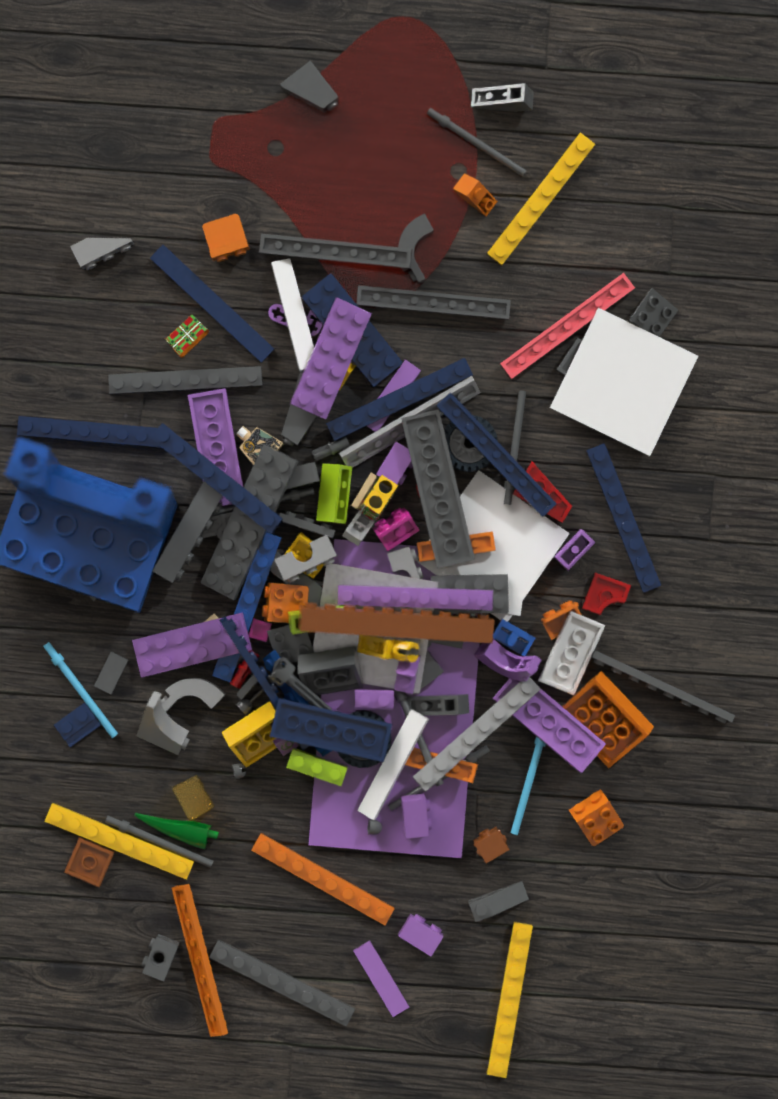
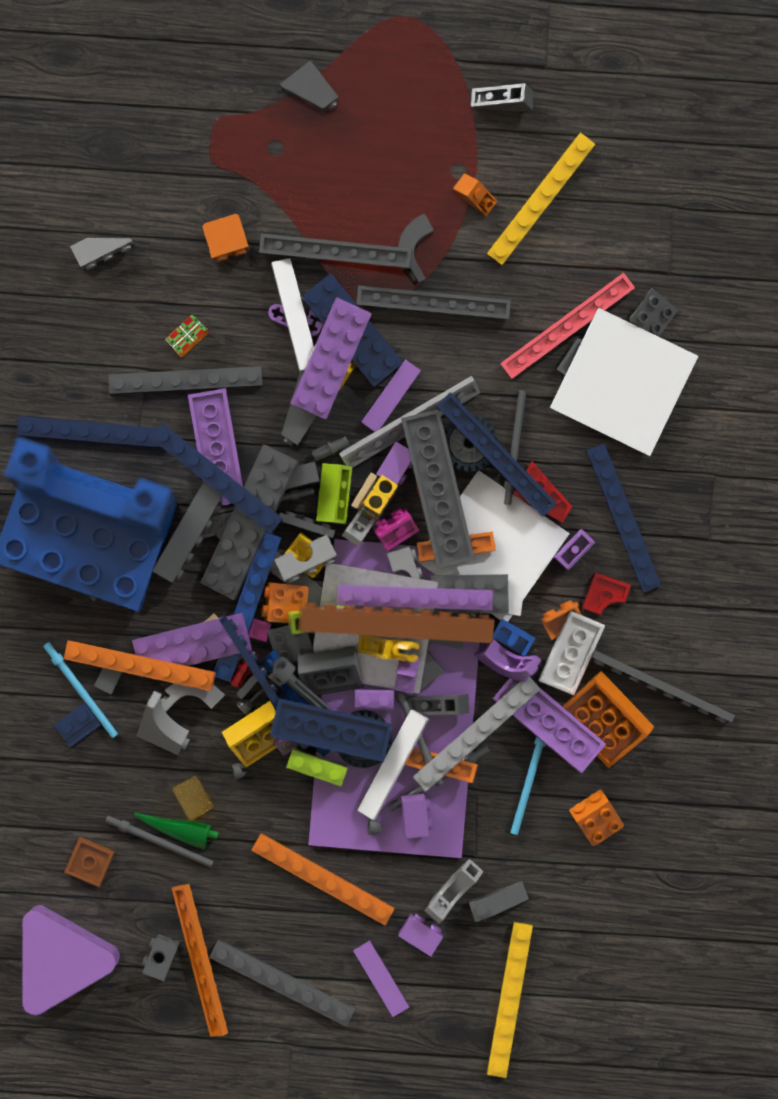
(60, 959): none -> medium lavender brick
(119, 841): yellow plate -> none
(139, 665): none -> orange plate
(212, 303): dark blue tile -> none
(254, 441): torso -> none
(399, 399): dark blue plate -> none
(444, 121): dark grey bar -> none
(452, 890): none -> light grey arch
(490, 844): dark orange head -> none

